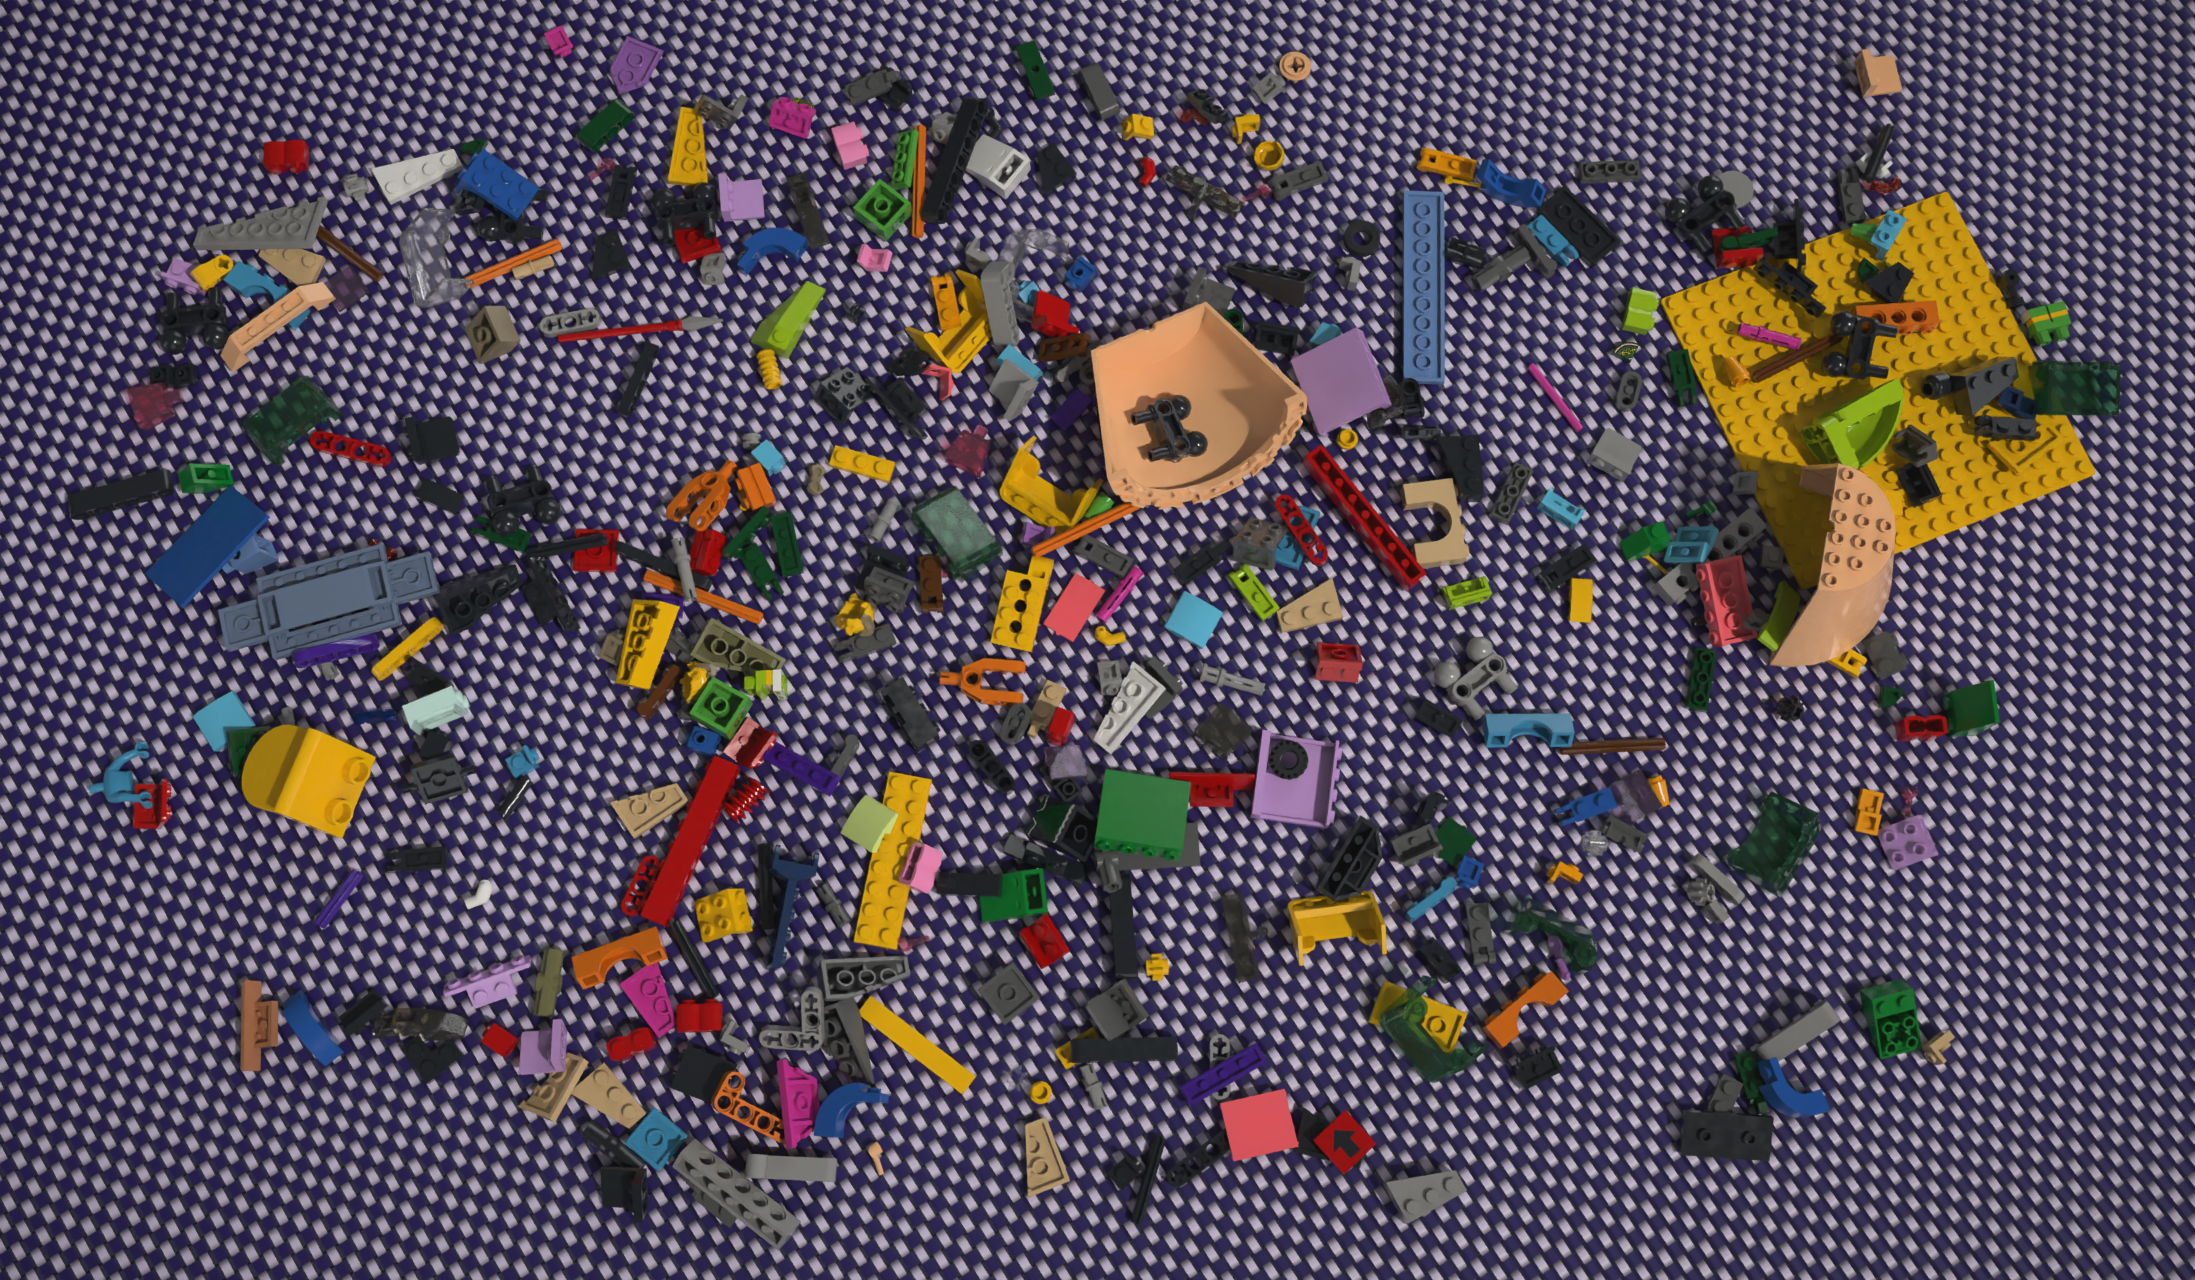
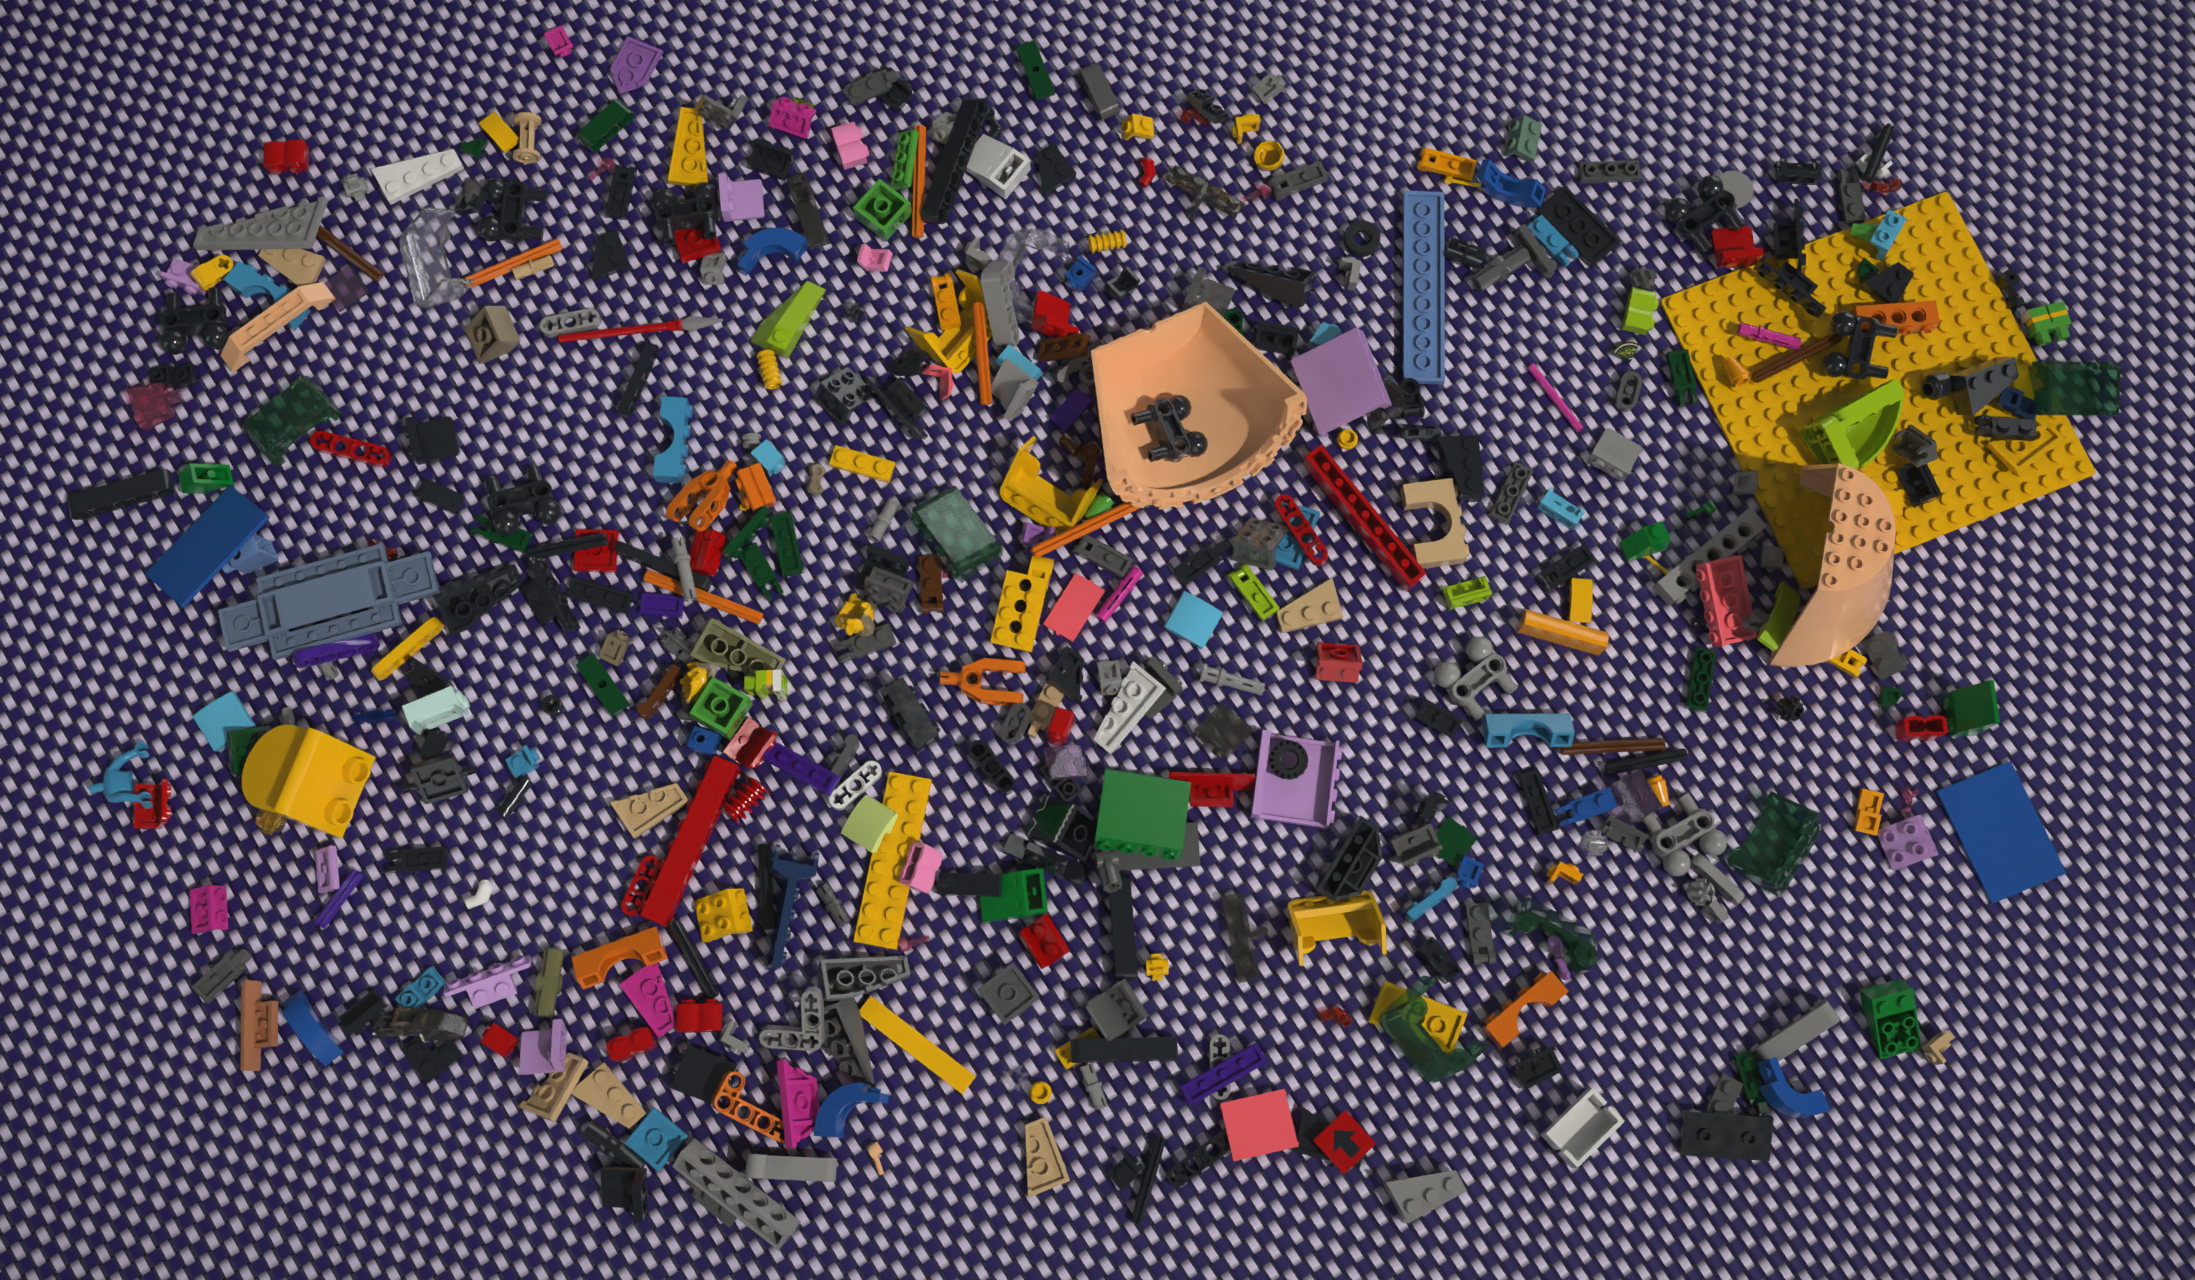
(208, 909): none -> dark pink bracket
(221, 975): none -> dark grey hinge
(270, 822): none -> clear yellow head
(327, 869): none -> lavender tile
(422, 990): none -> dark azure slope
(496, 184): blue bracket -> none
(499, 132): none -> yellow slope
(526, 152): none -> tan hose
(547, 700): none -> black bush
(597, 675): none -> dark green tile
(599, 595): none -> black tile
(645, 642): yellow wedge -> none
(669, 464): none -> dark azure arch
(771, 159): none -> black bracket
(855, 776): none -> white beam
(969, 451): clear pink torso -> none
(982, 353): none -> orange axle
(1027, 292): dark azure bracket -> none
(1067, 674): none -> black wing
(1087, 453): none -> reddish brown pin
(1107, 241): none -> yellow piece
(1107, 638): yellow arm -> none
(1123, 284): none -> black bracket
(1300, 60): light nougat gear -> none
(1336, 1014): none -> clear red arm
(1523, 138): none -> sand green bracket
(1537, 802): none -> black tile
(1563, 632): none -> light orange brick
(1582, 1128): none -> white piece
(1643, 279): none -> dark grey gear
(1645, 761): none -> black axle
(1677, 861): none -> light grey piece
(1691, 544): medium azure slope -> none
(1748, 241): dark green hinge -> none
(1797, 172): none -> black hinge
(1877, 74): light nougat bracket -> none
(2000, 832): none -> blue piece

